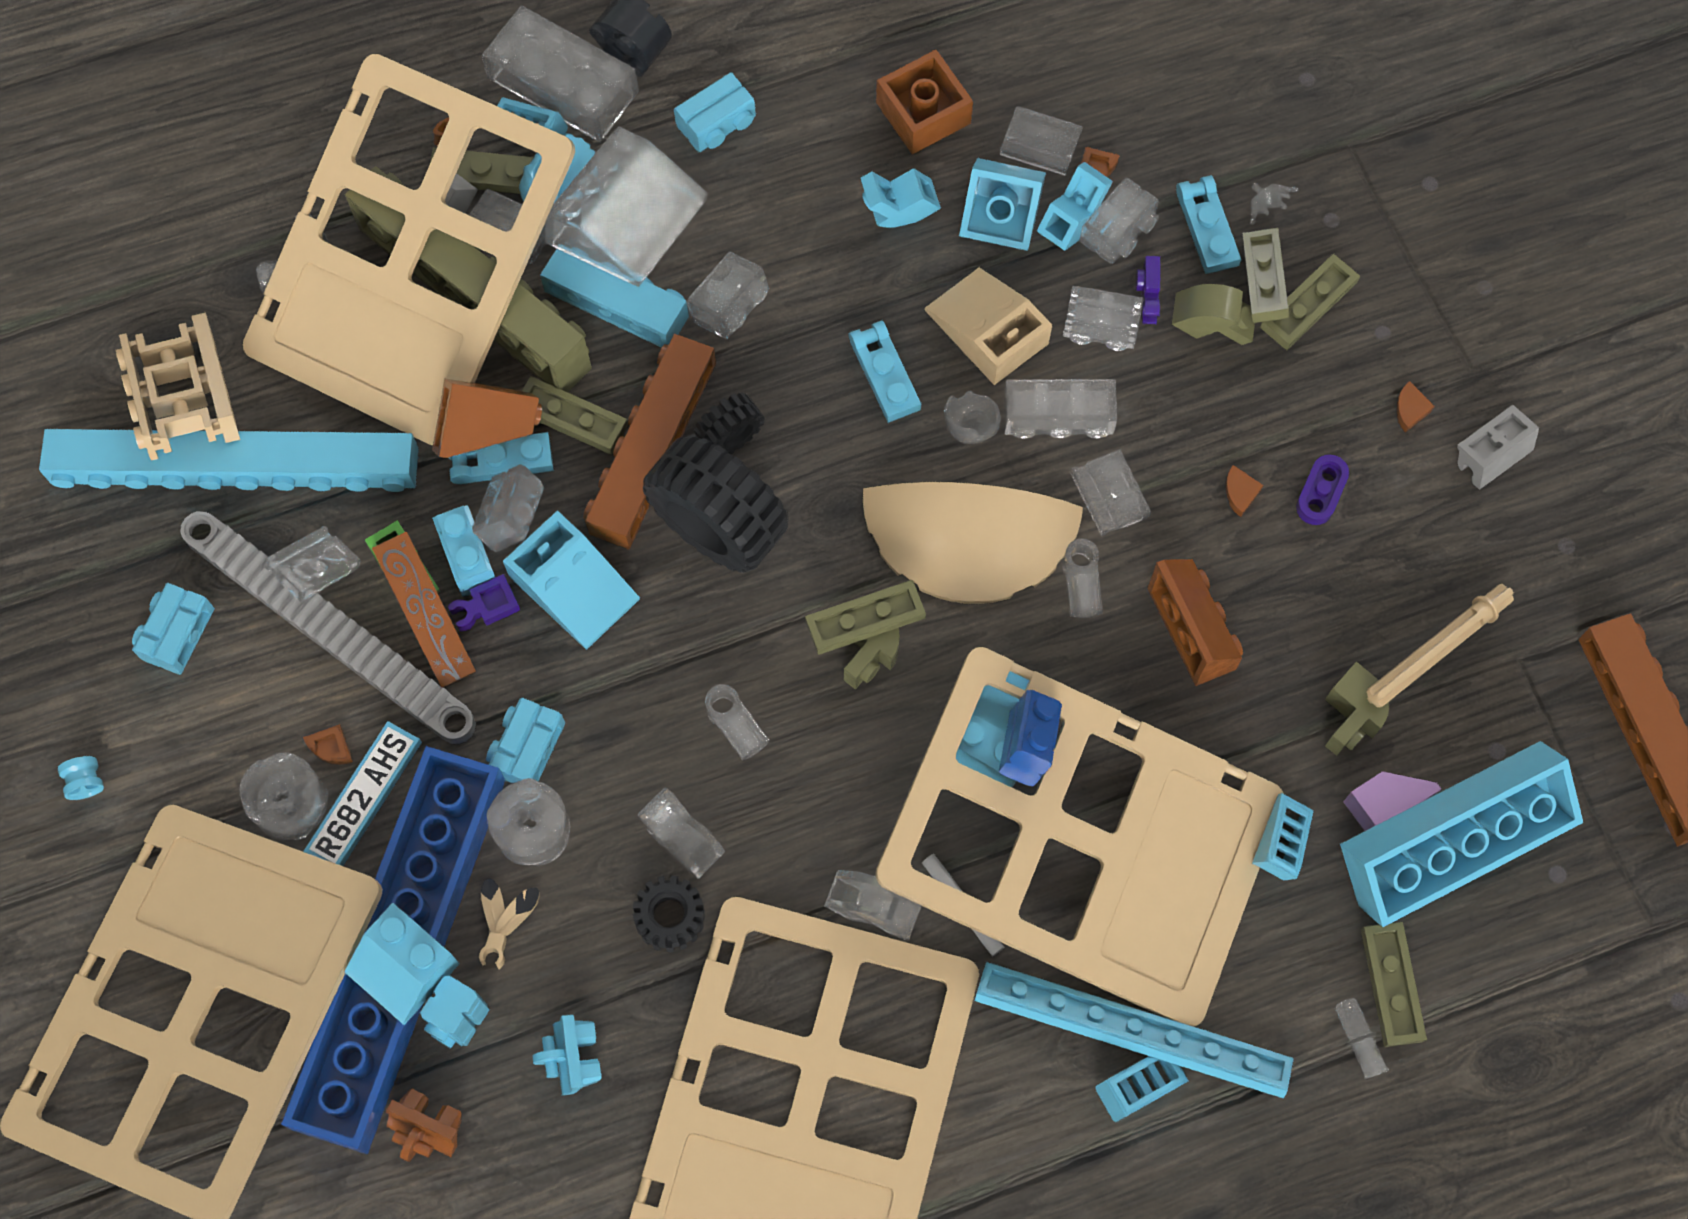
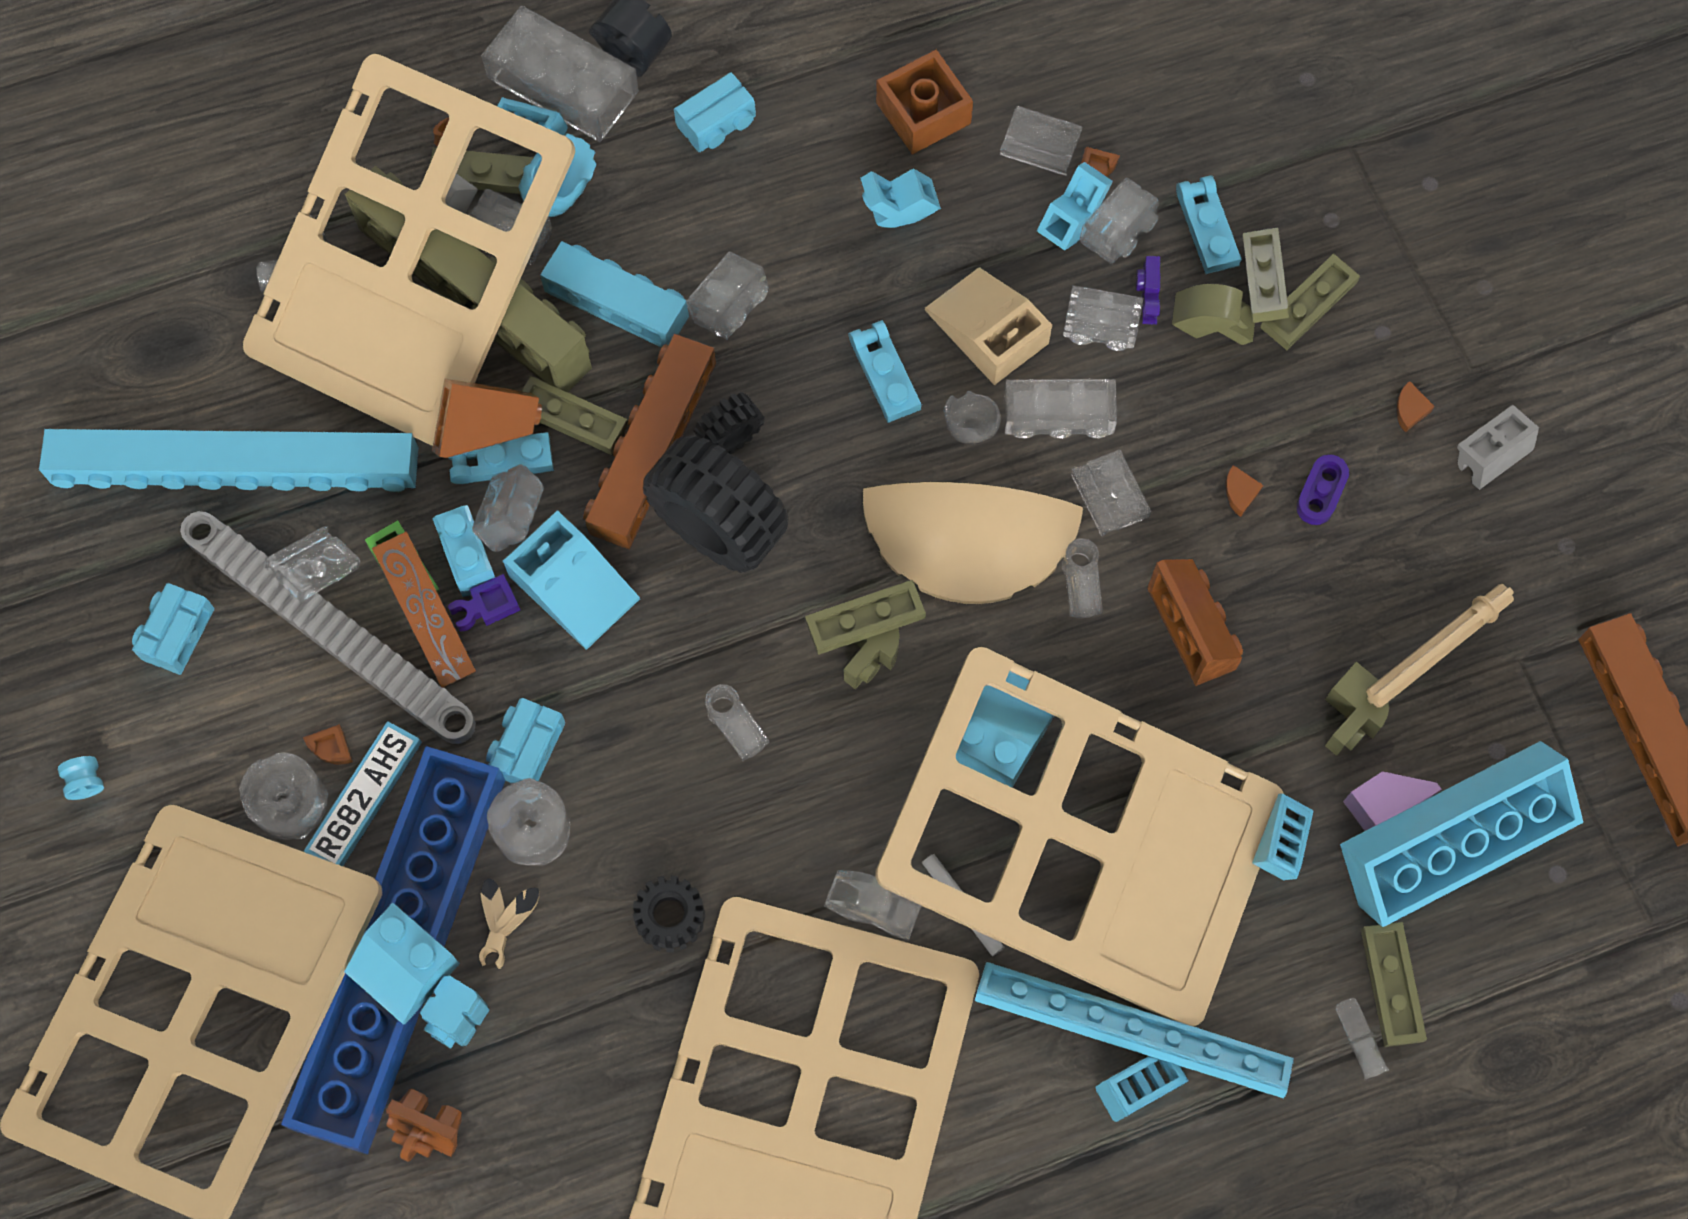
(176, 364): tan fence -> none
(568, 1037): medium azure hips -> none
(624, 208): clear slope -> none
(680, 833): clear brick -> none
(1002, 204): medium azure slope -> none
(1030, 738): blue brick -> none
(1268, 198): clear piece -> none

